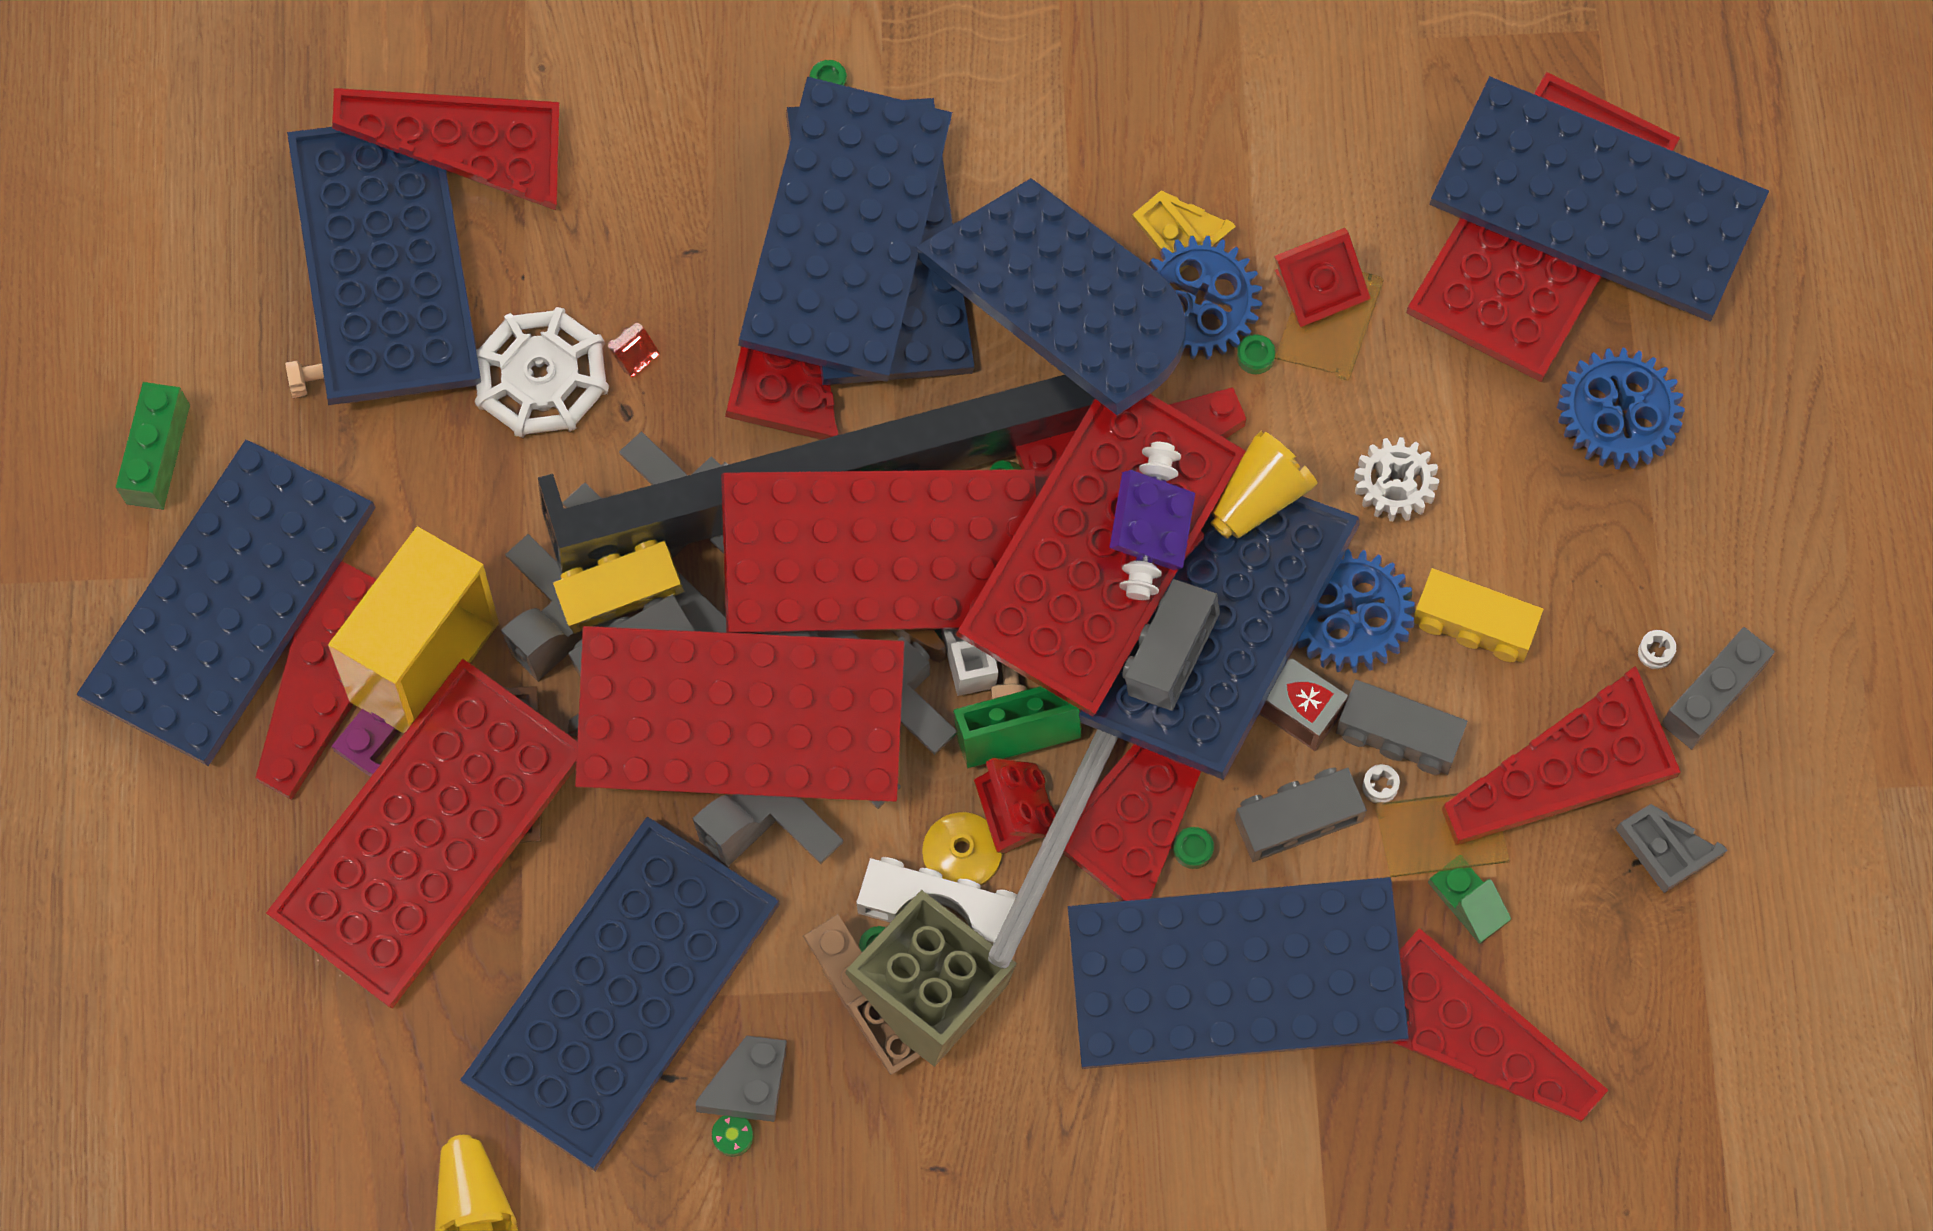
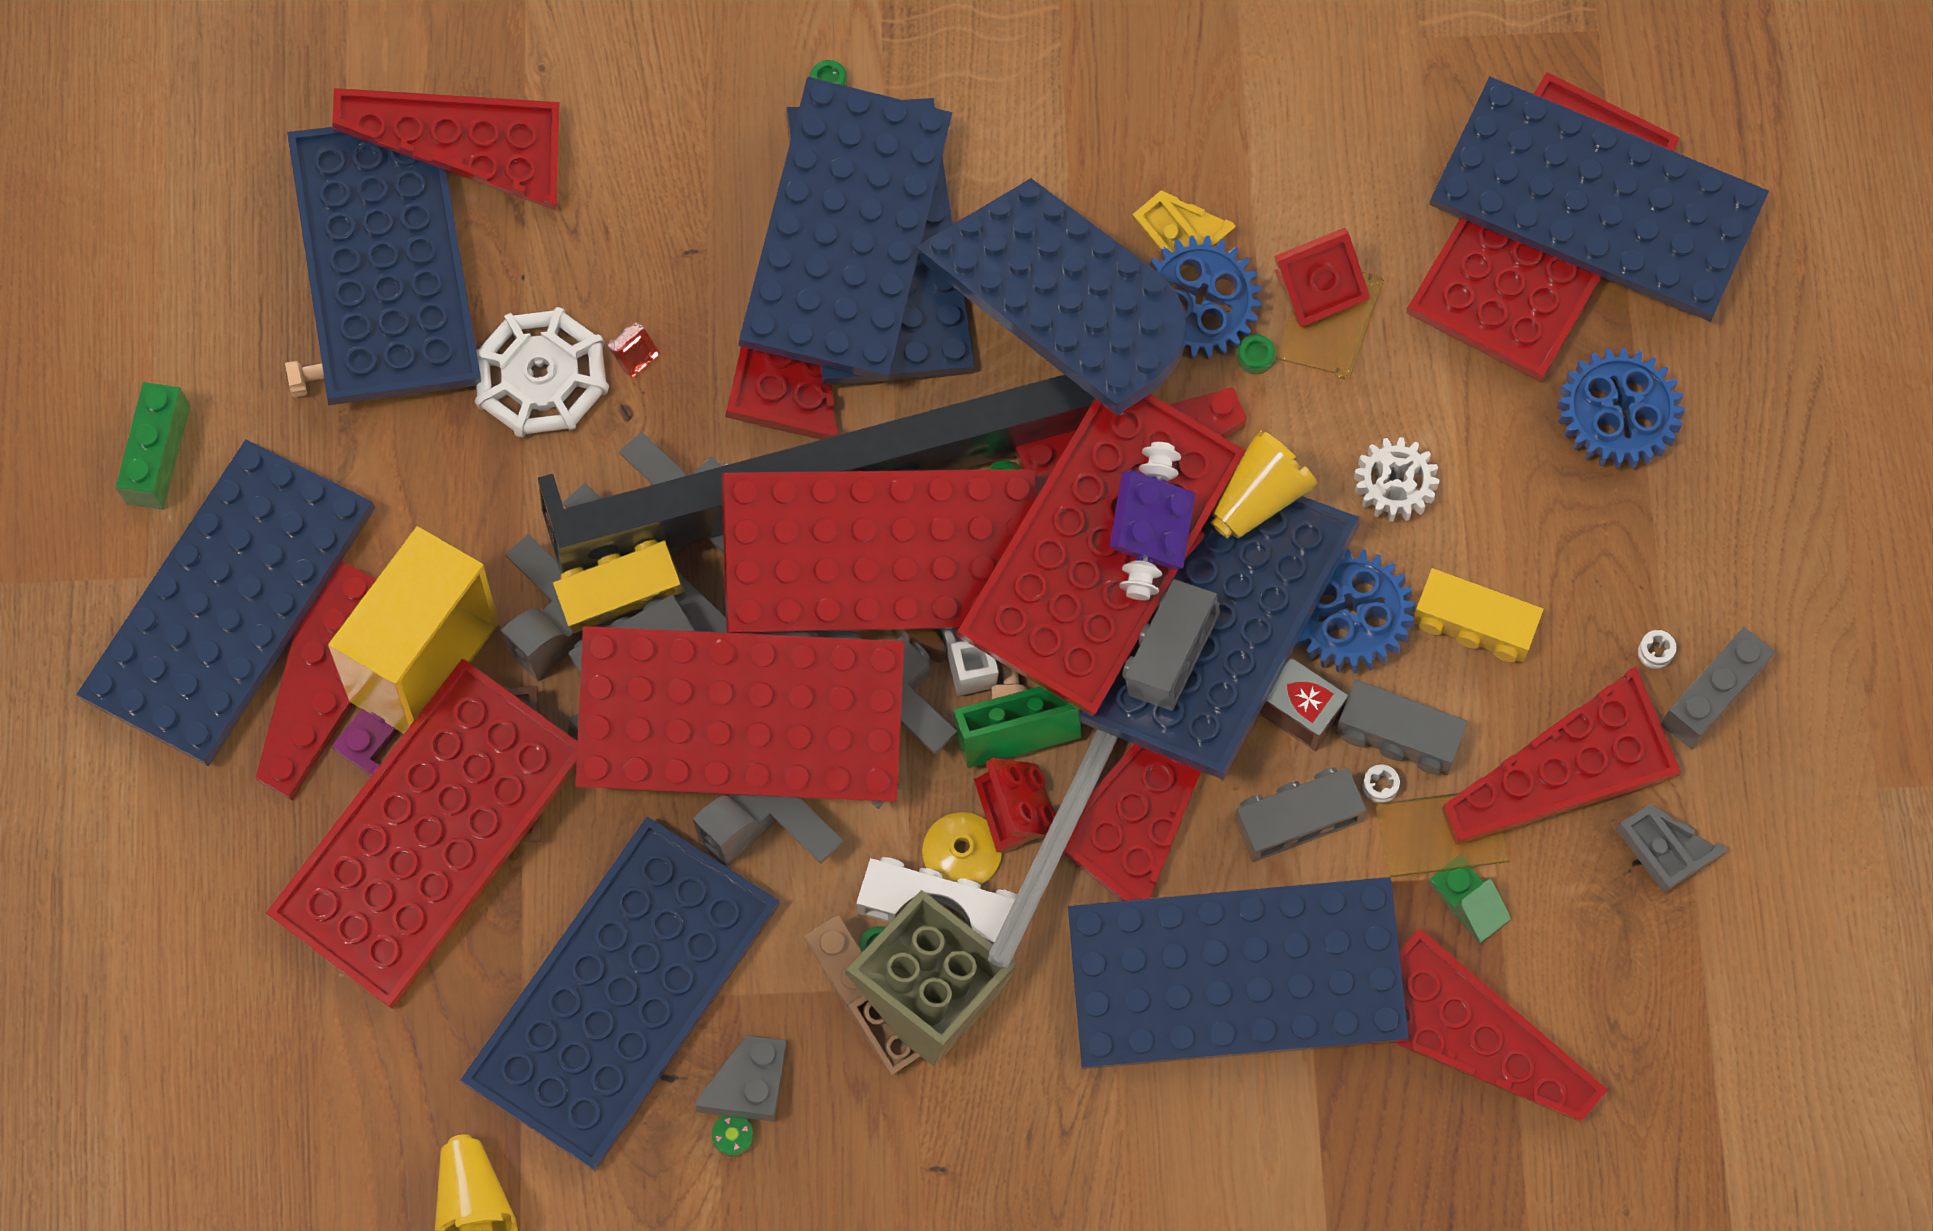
(1193, 847): green tile -> none

